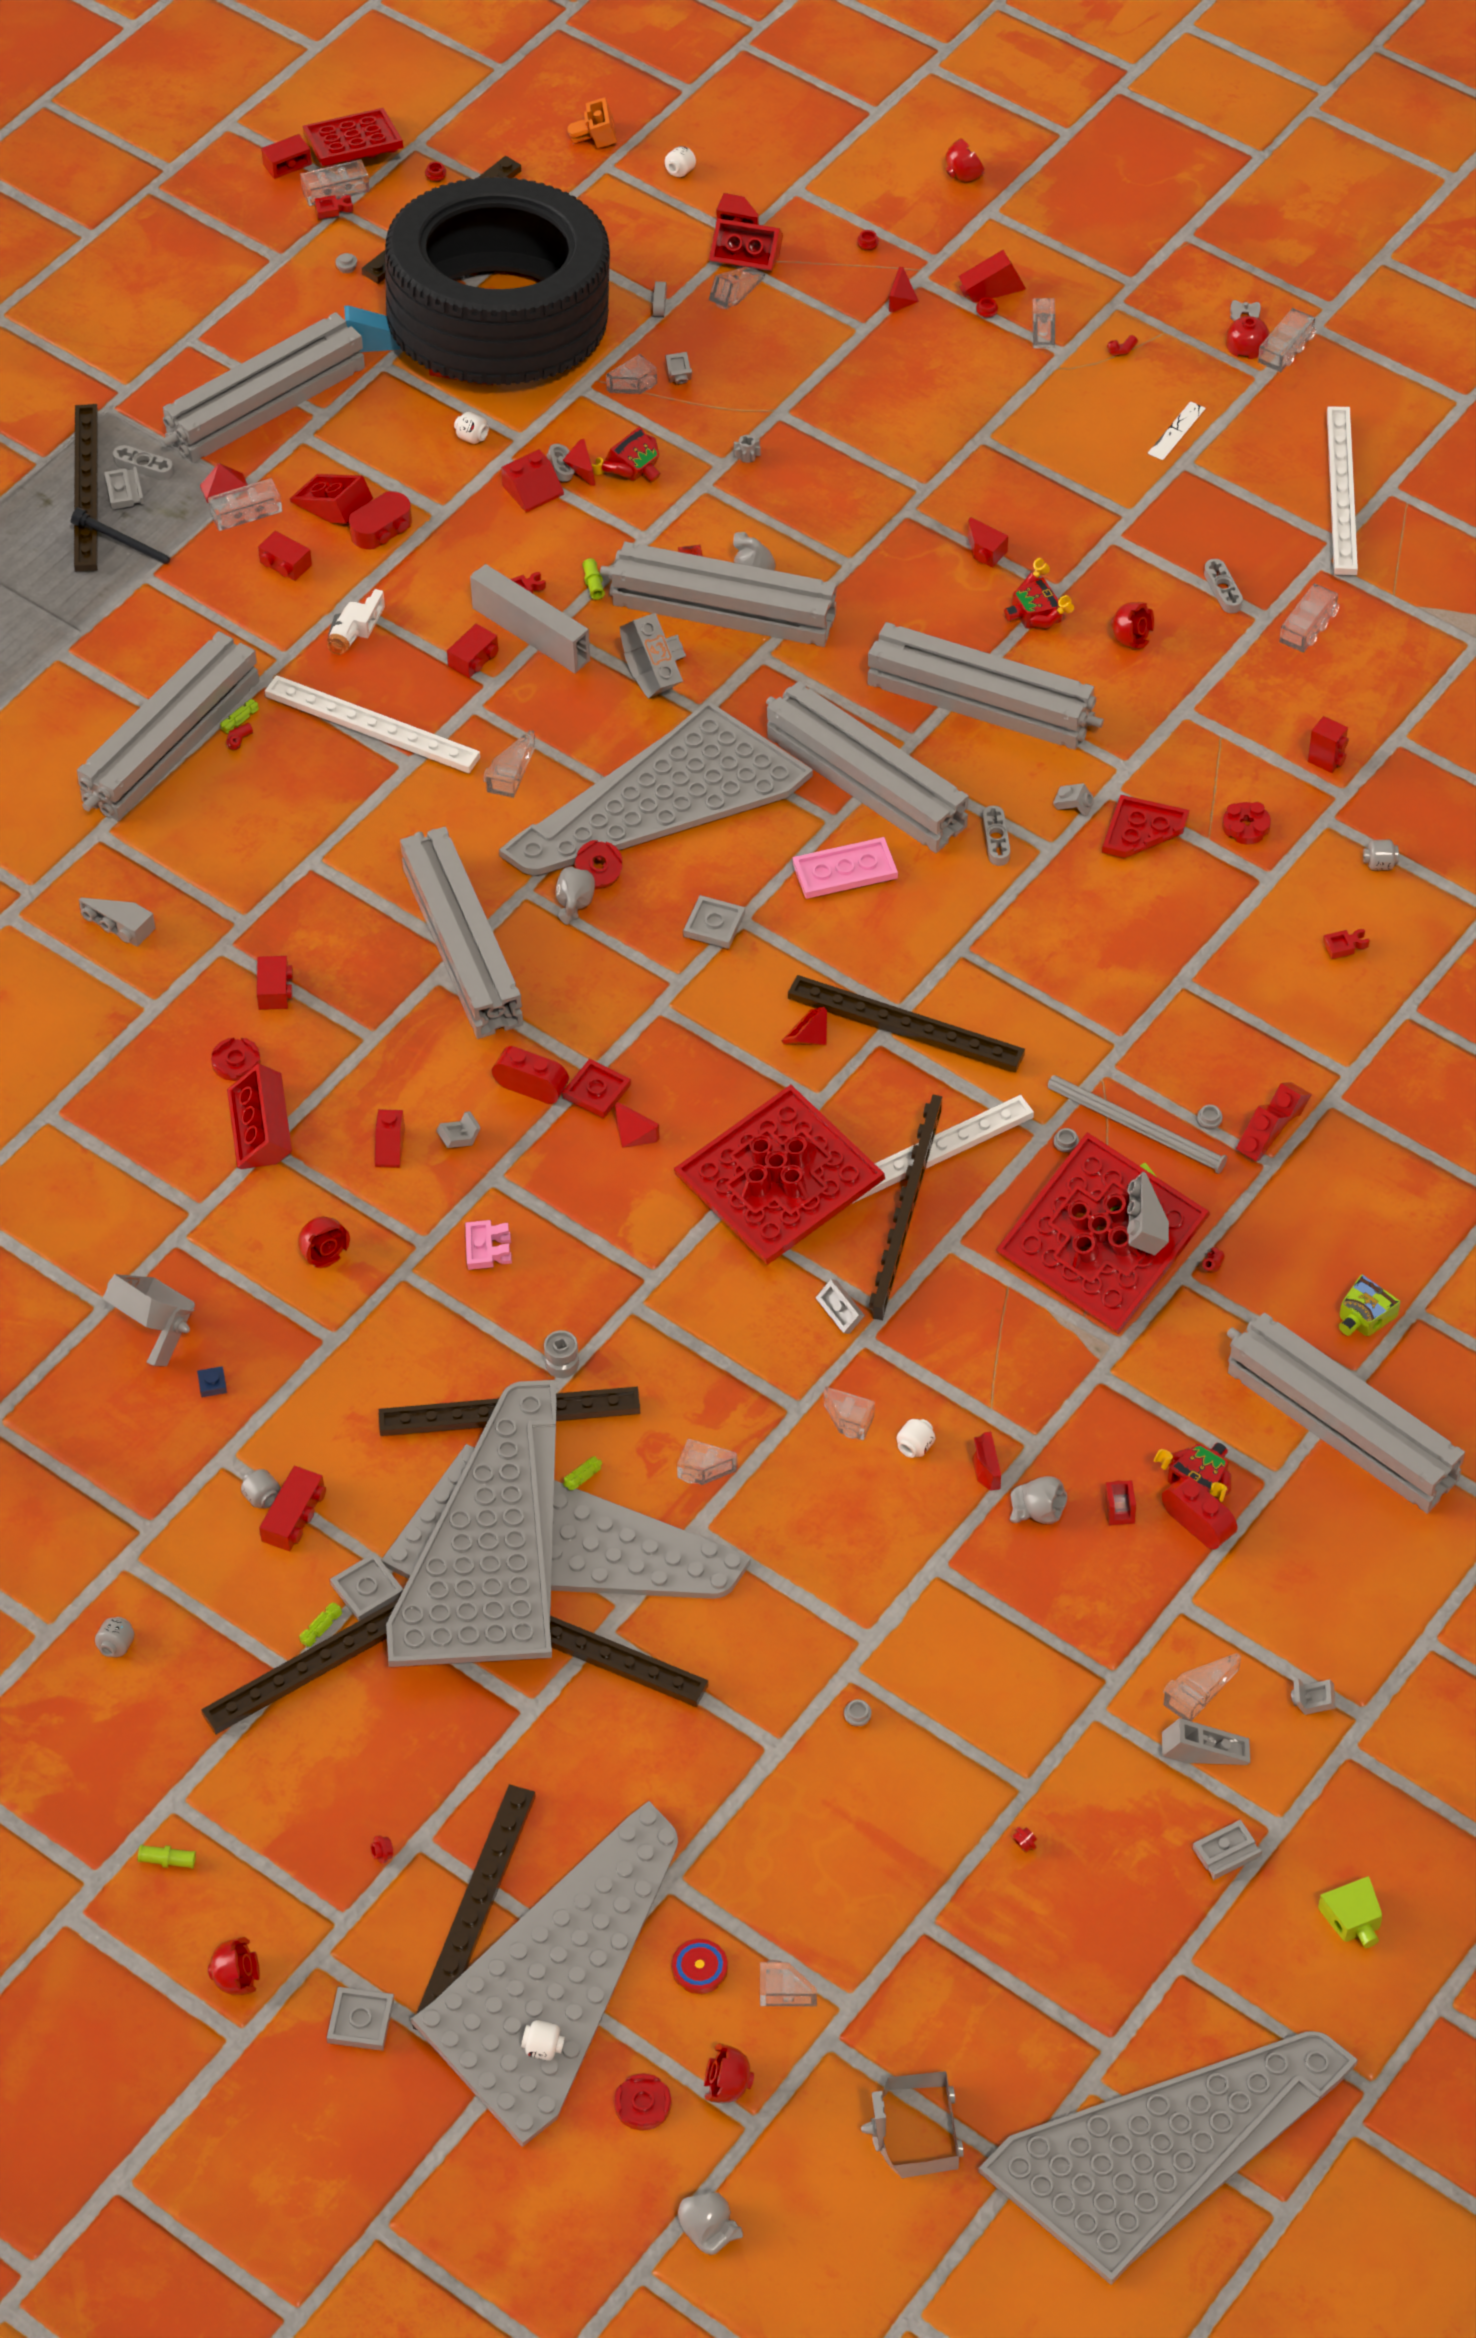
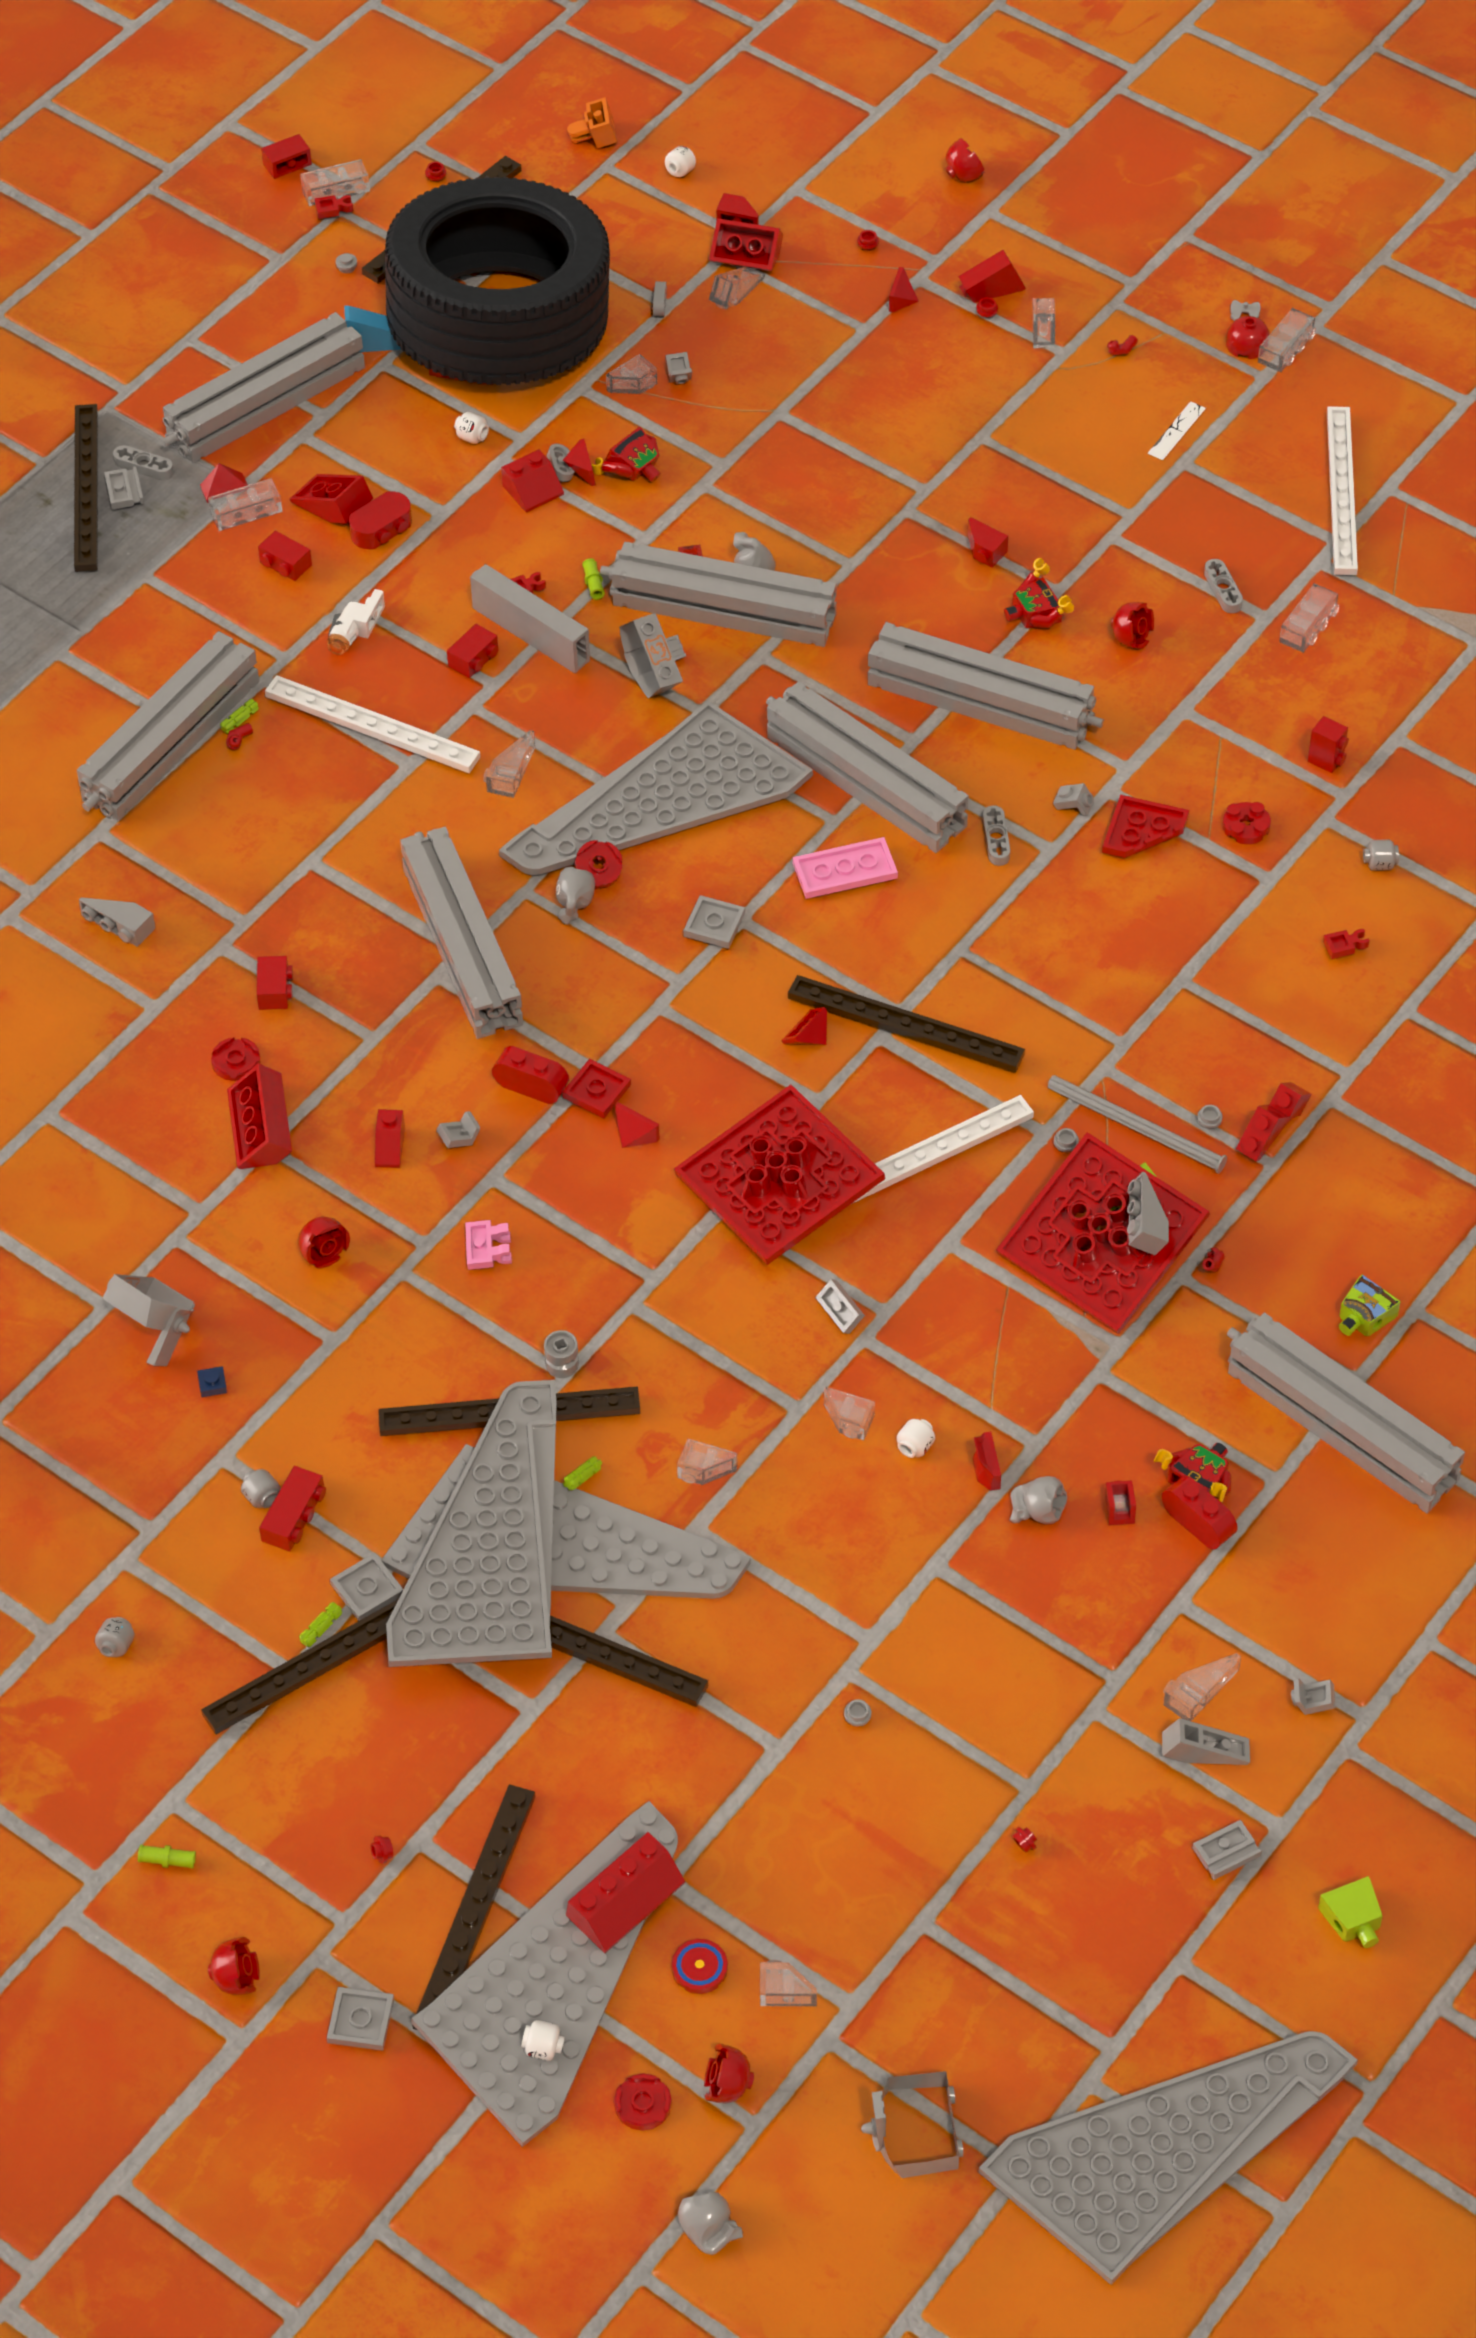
(81, 518): black piece -> none
(353, 137): red plate -> none
(625, 1893): none -> red slope
(747, 448): light grey gear -> none
(903, 1215): dark brown plate -> none

